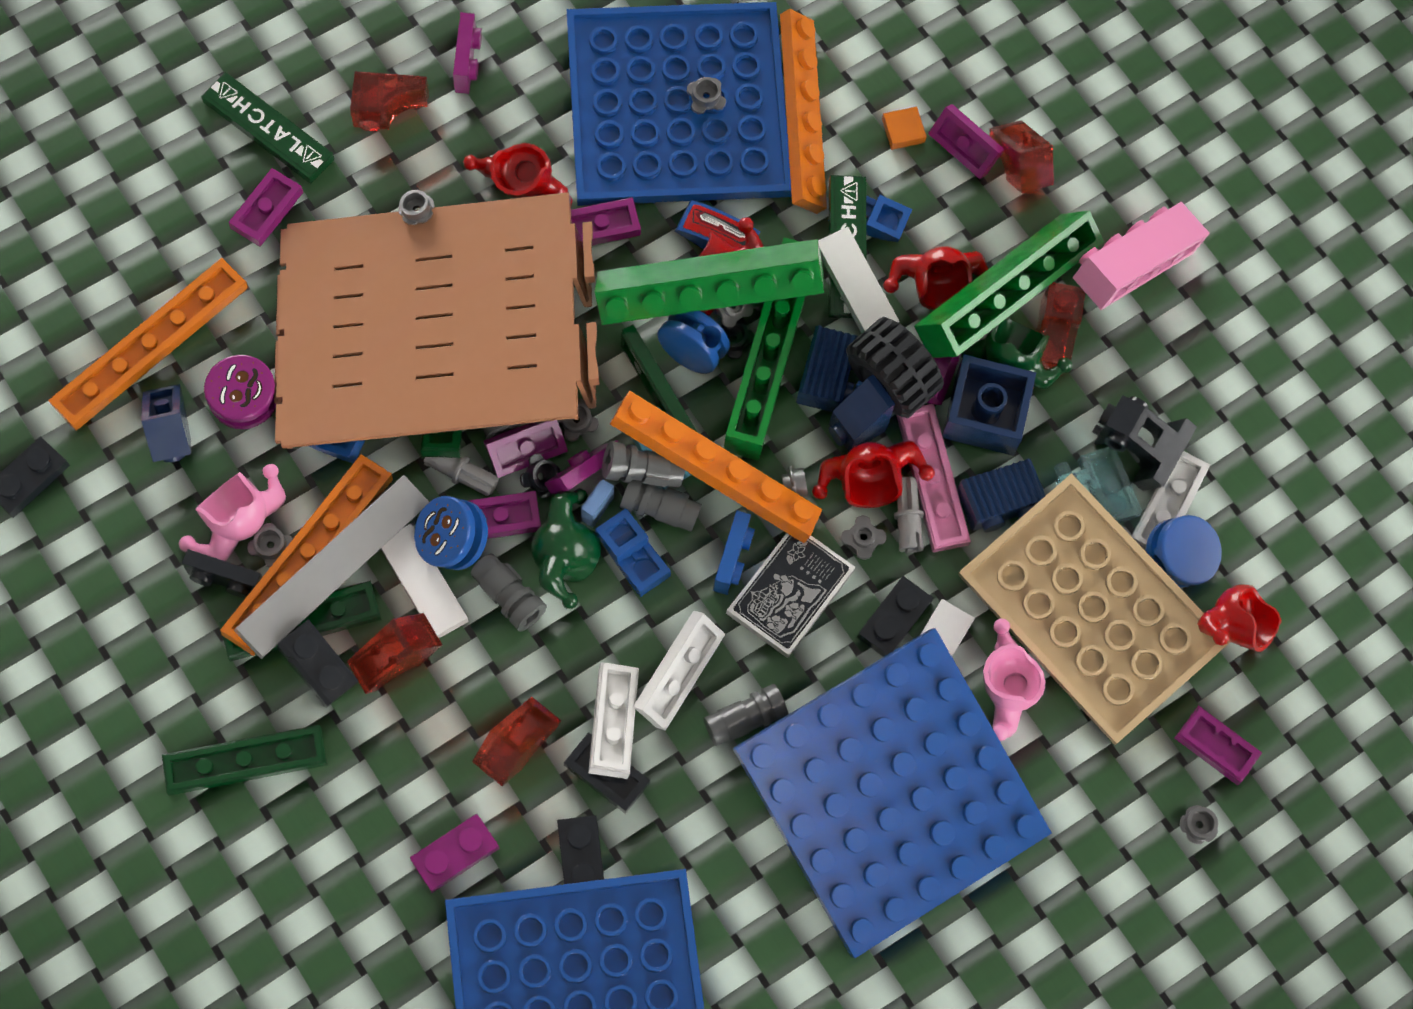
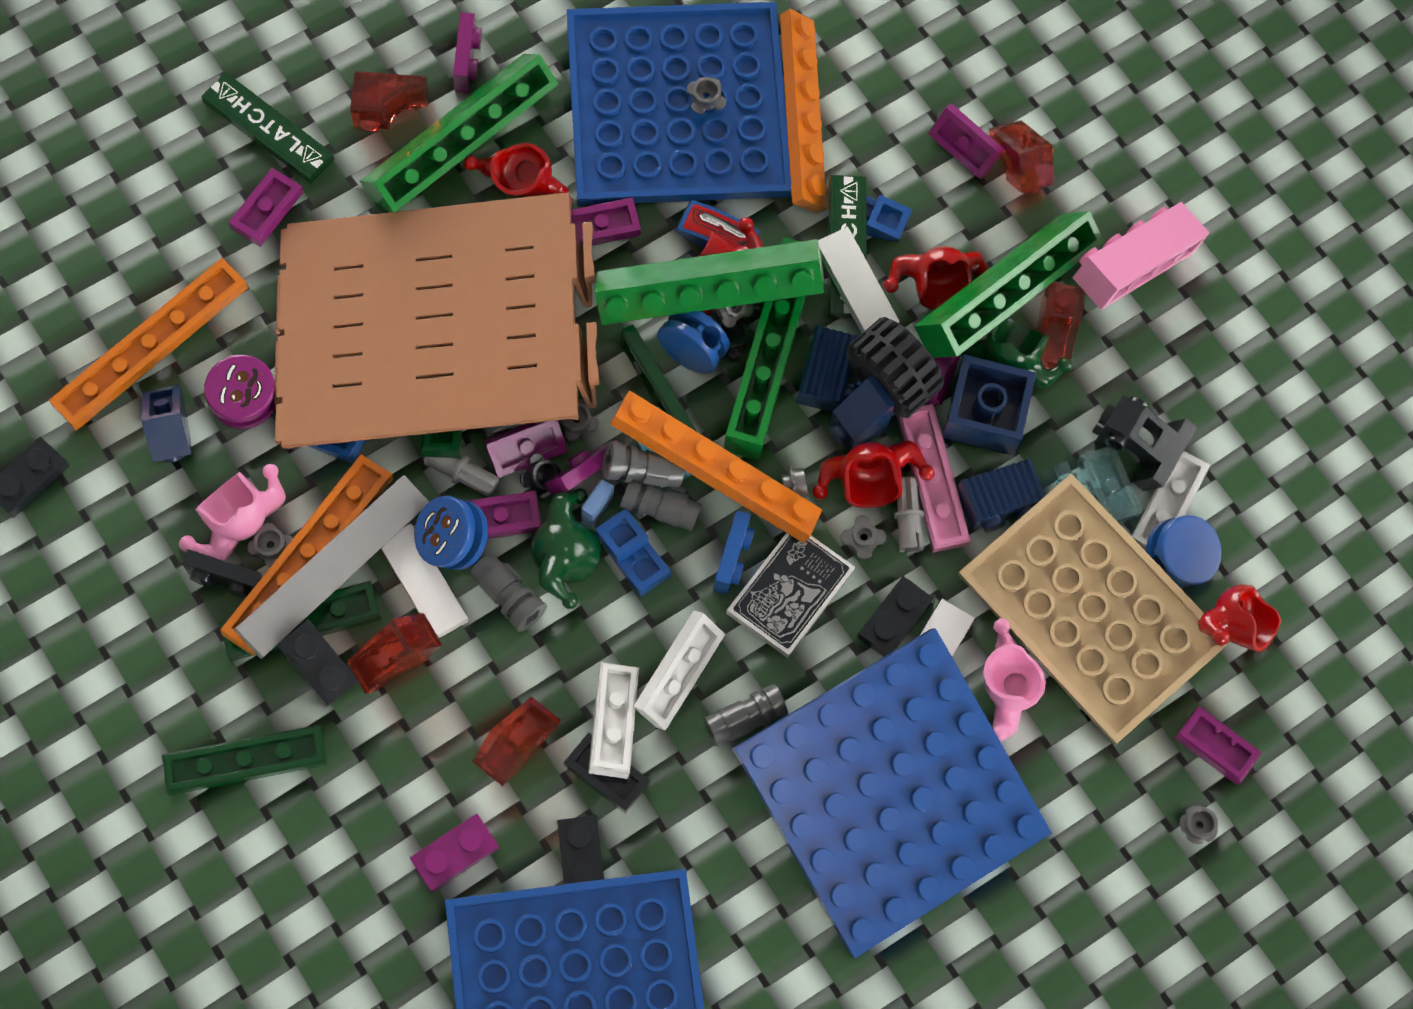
(412, 200): flat silver plate -> none
(459, 132): none -> green brick
(904, 128): orange tile -> none

